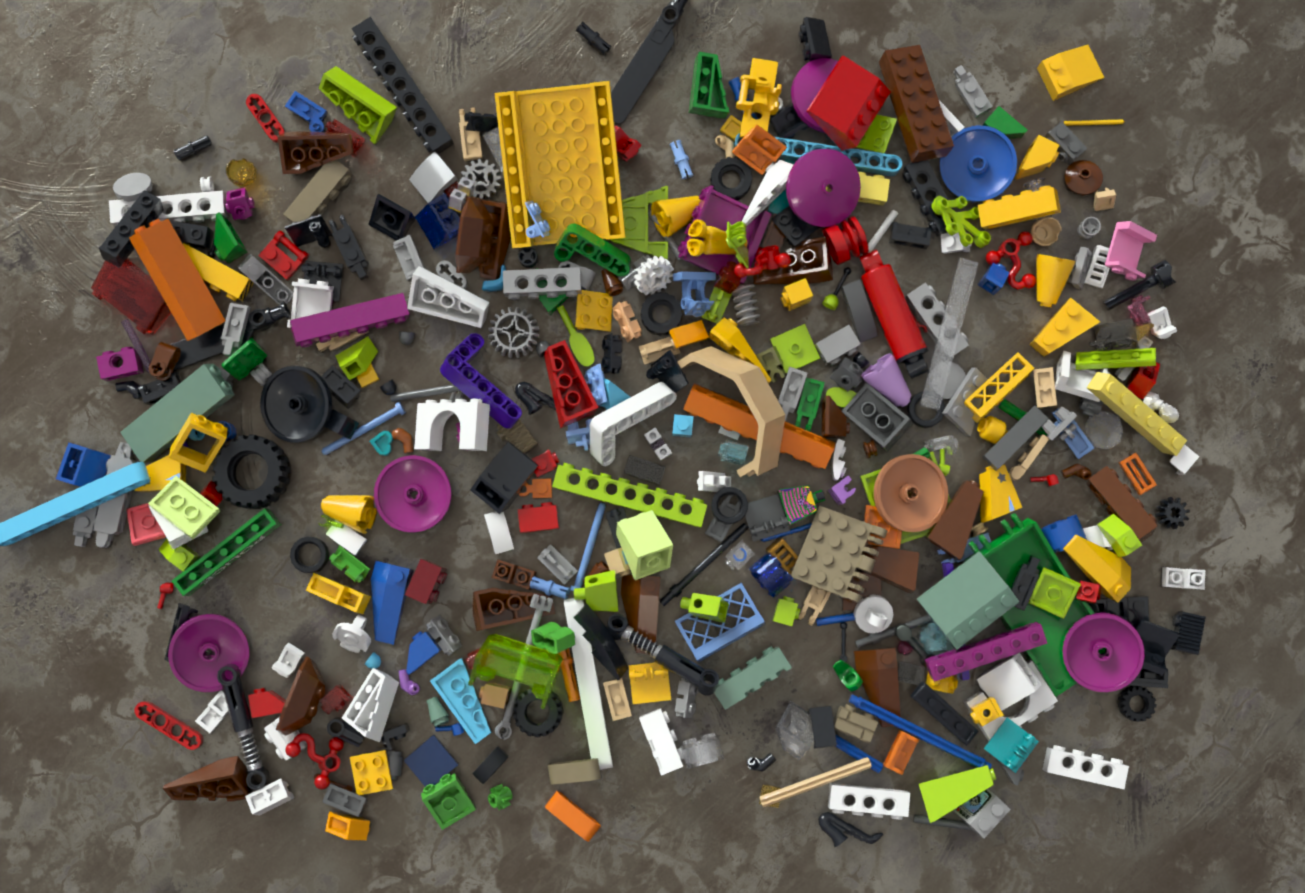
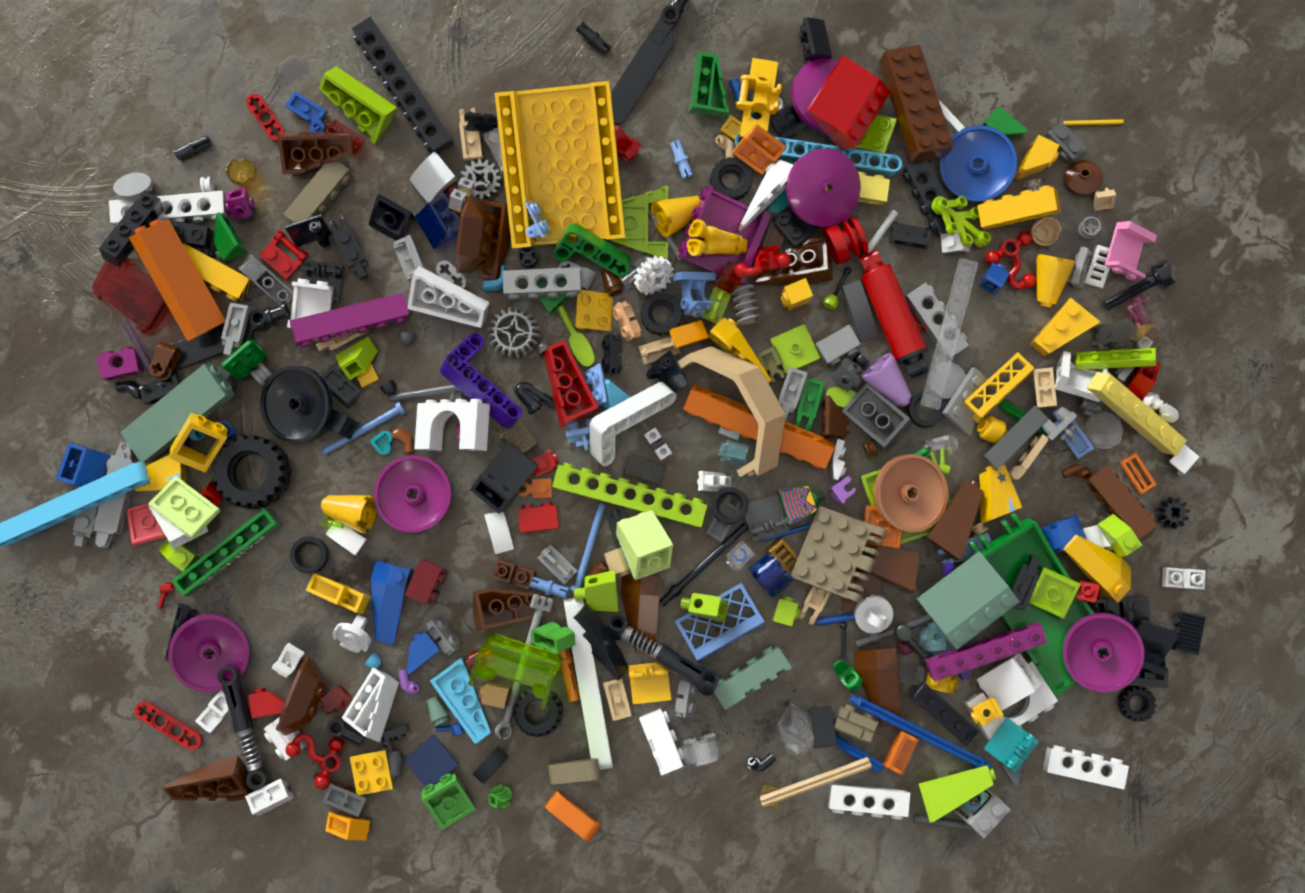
(355, 569): bright green hinge -> none
(682, 426): medium azure brick -> none
(736, 239): lime hinge -> none
(835, 827): black piece -> none
(971, 92): light grey hinge -> none
(1051, 479): red hand -> none
(1069, 71): yellow slope -> none
(1162, 323): white bracket -> none

